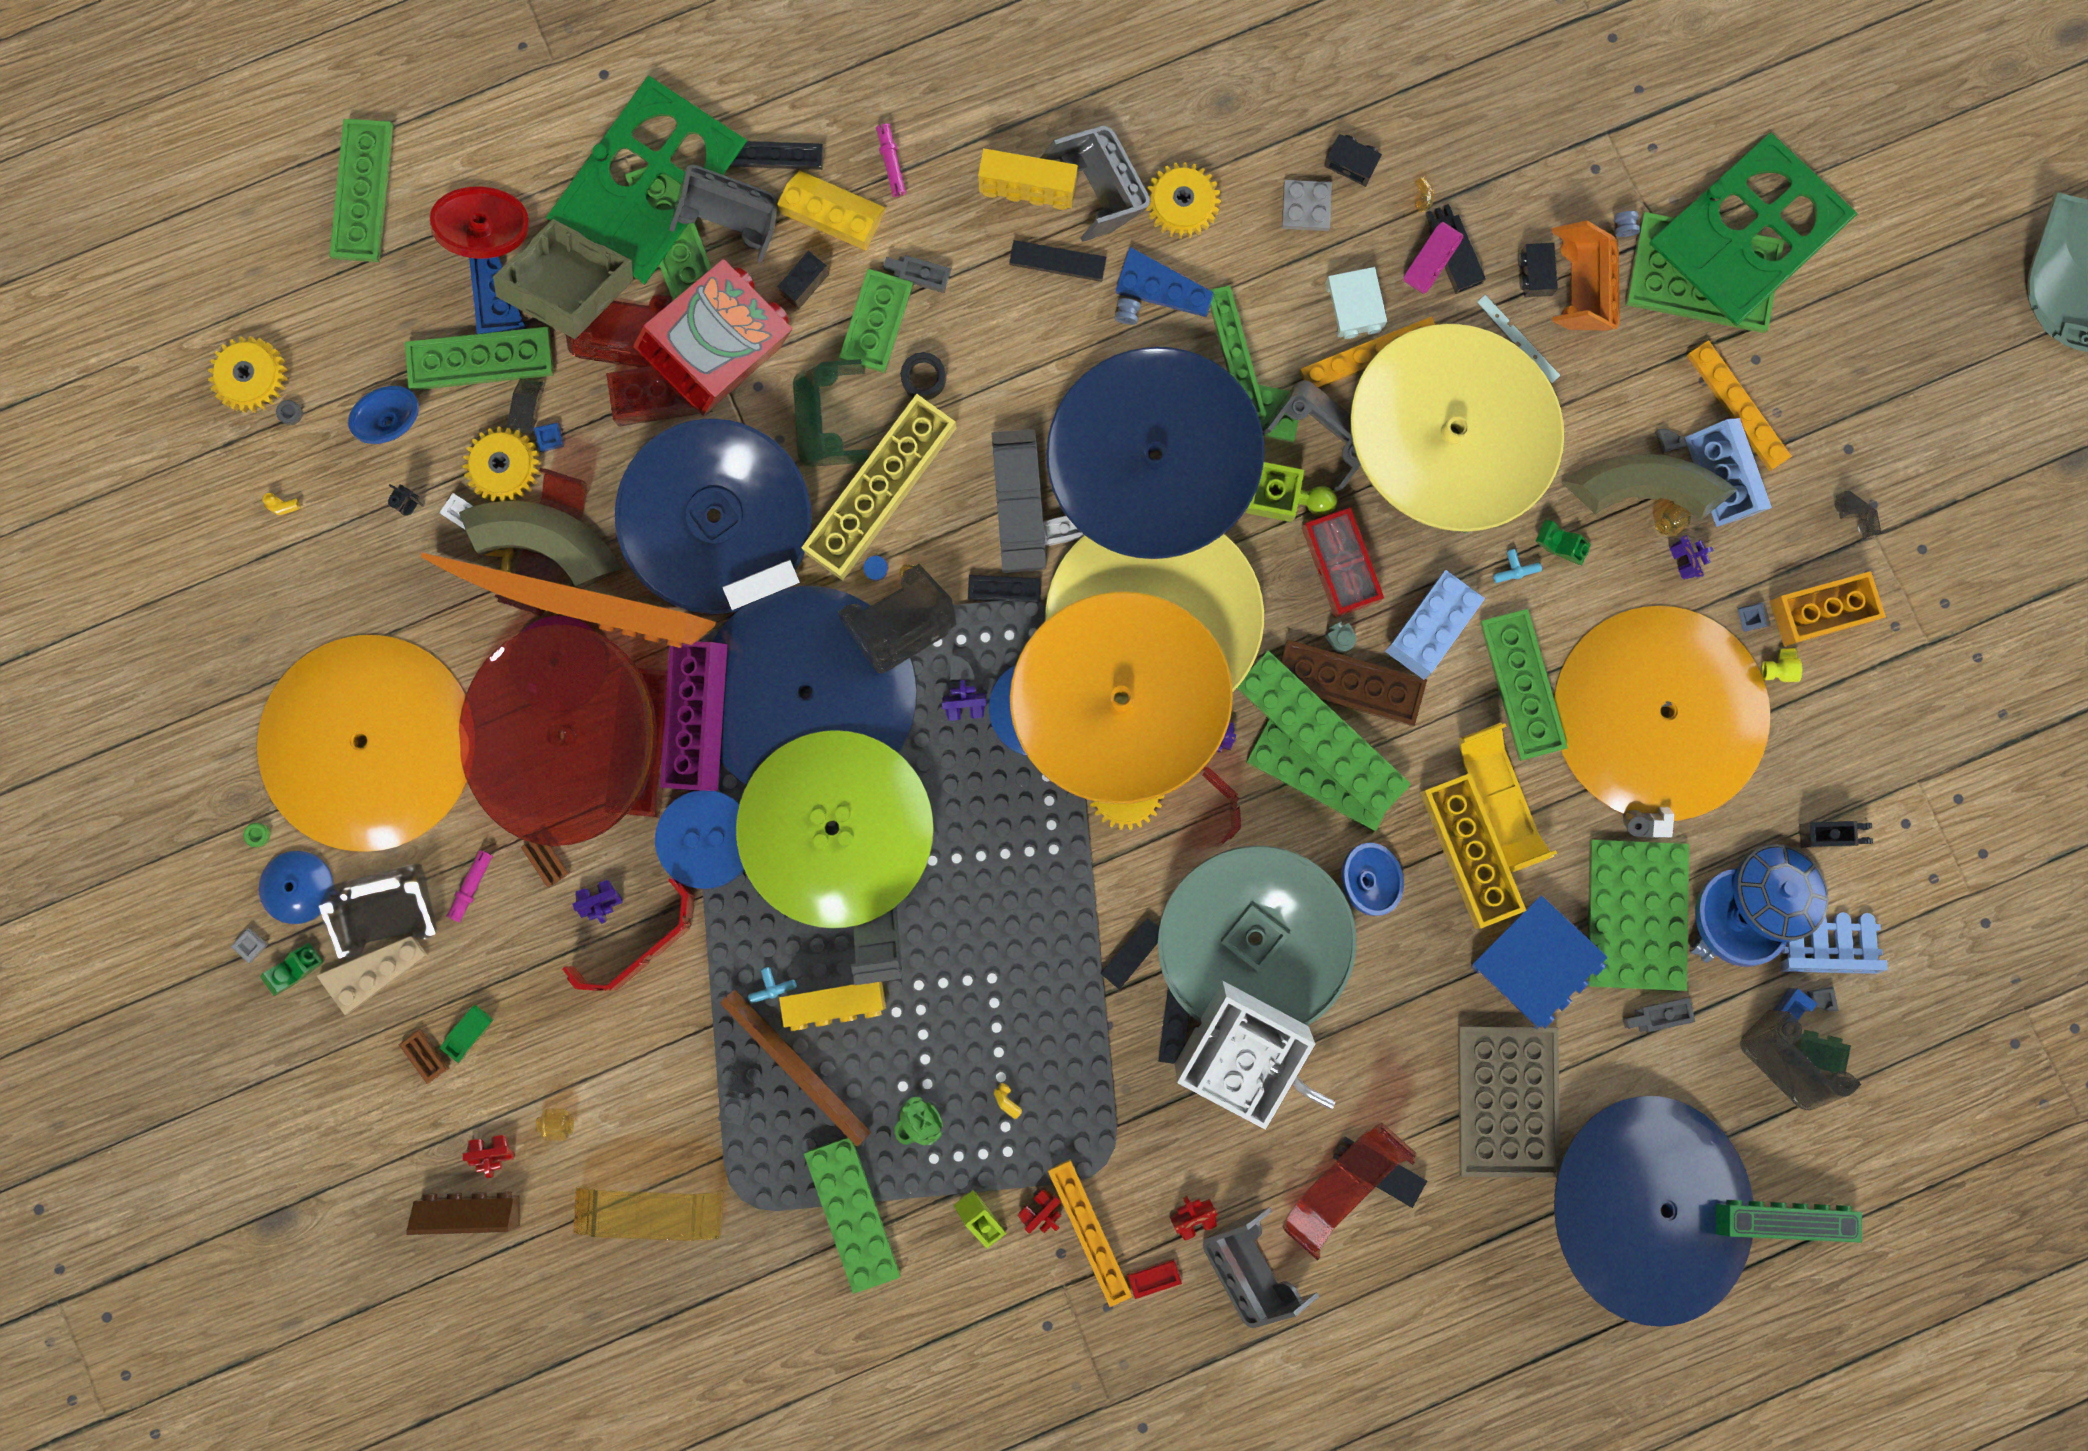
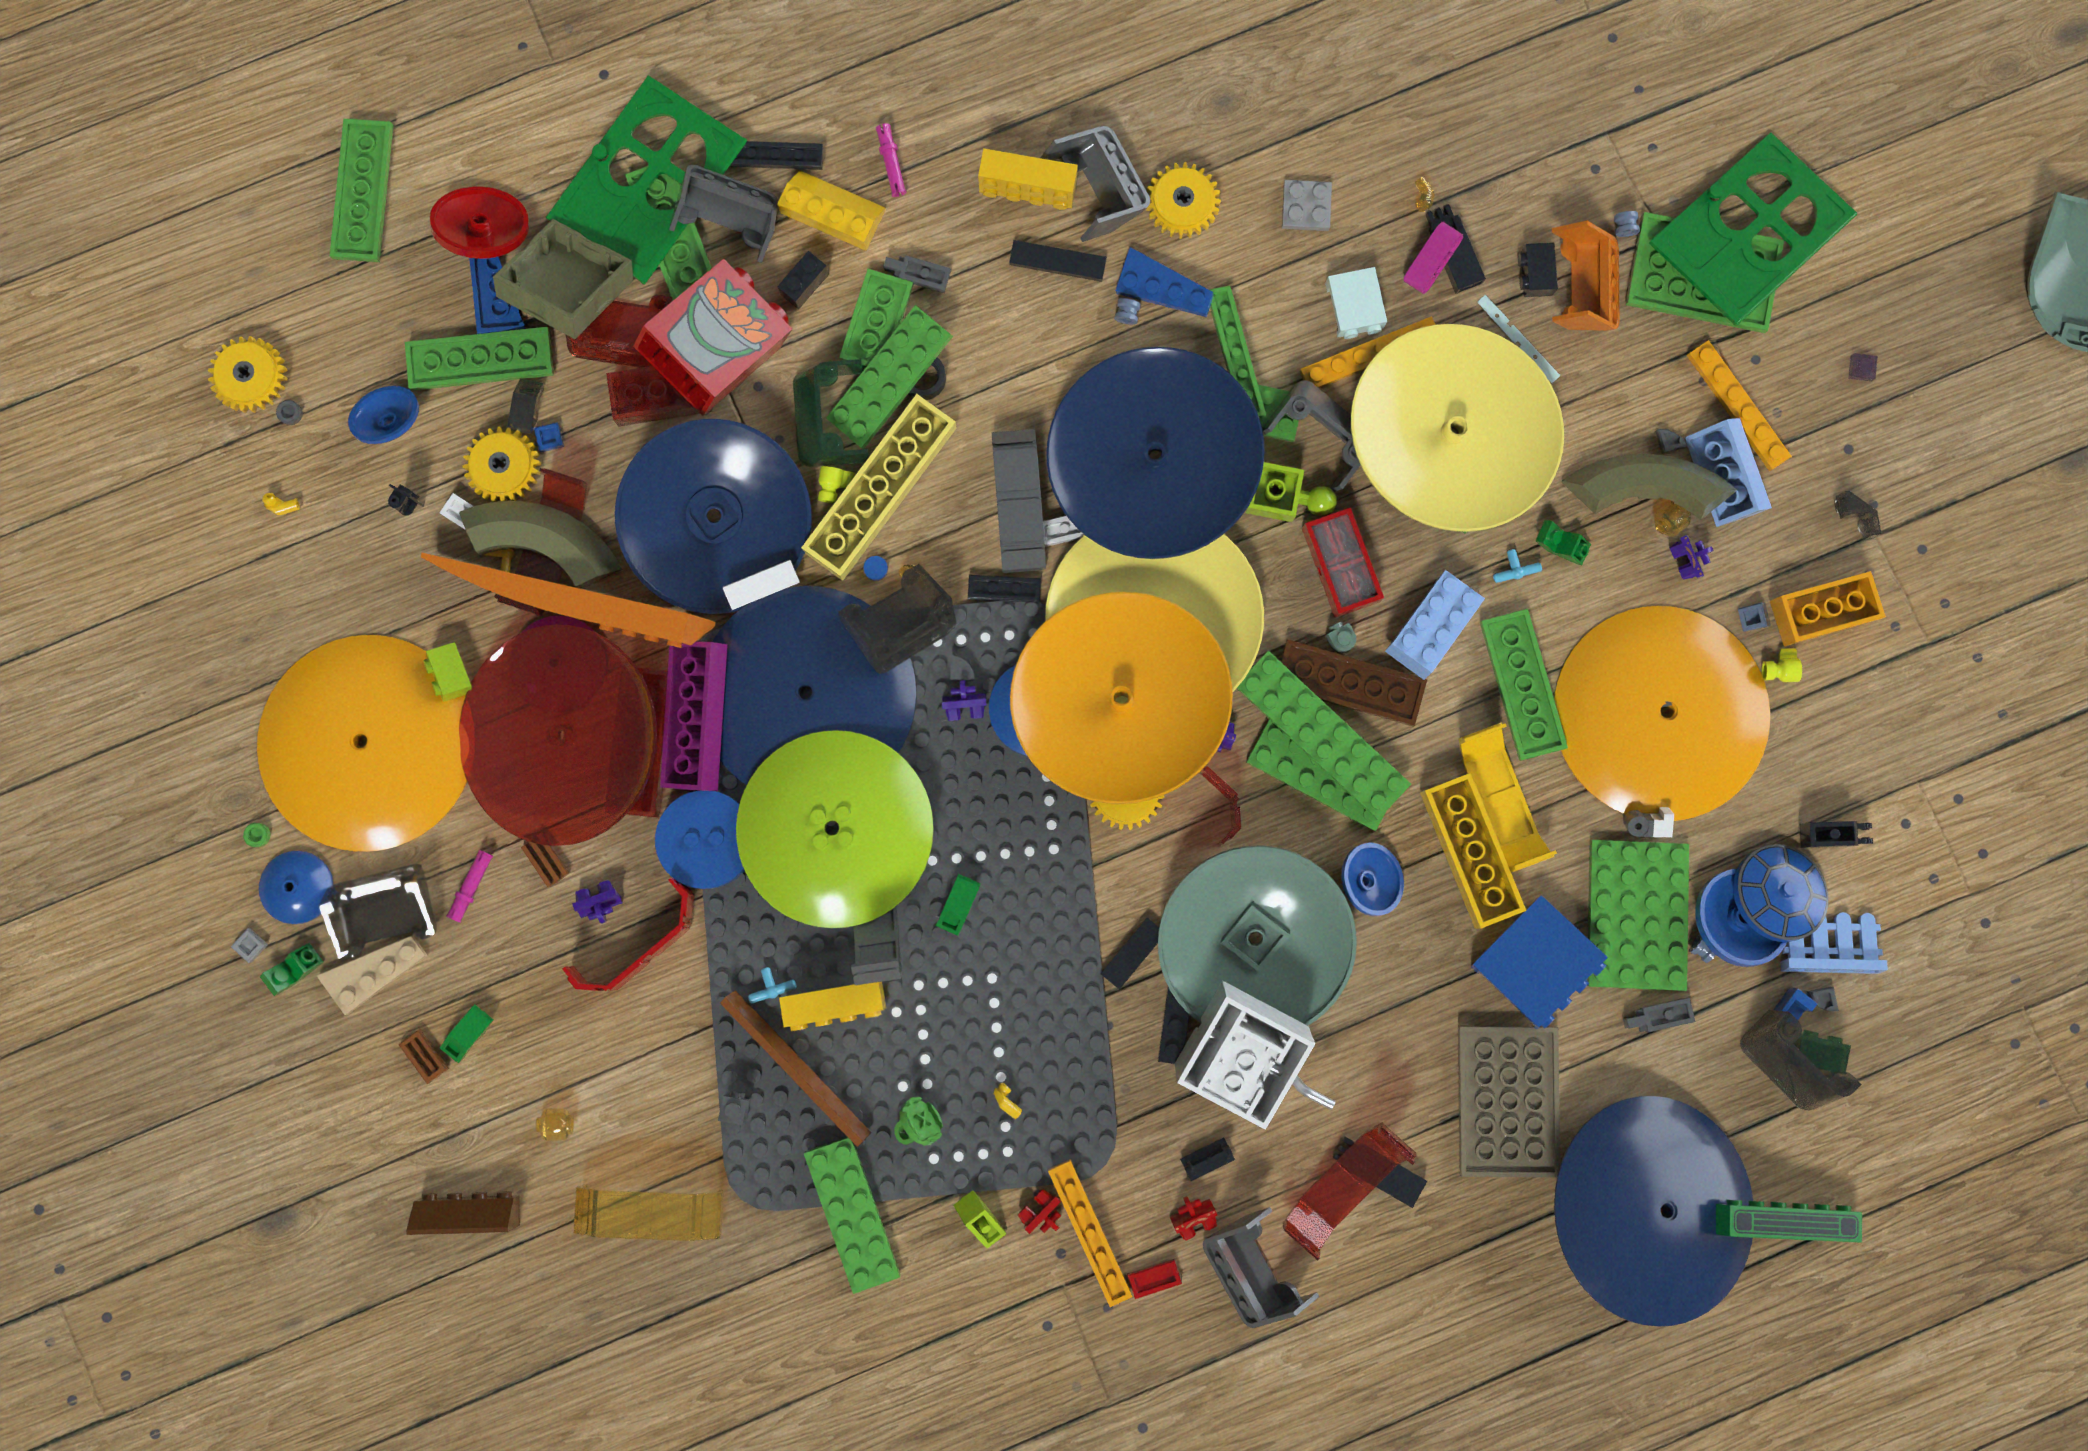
(448, 671): none -> lime brick
(488, 1159): red hips -> none
(830, 480): none -> neon yellow piece
(889, 377): none -> bright green plate
(958, 904): none -> green slope
(1207, 1159): none -> black hinge
(1353, 159): black brick -> none
(1863, 367): none -> clear purple plate

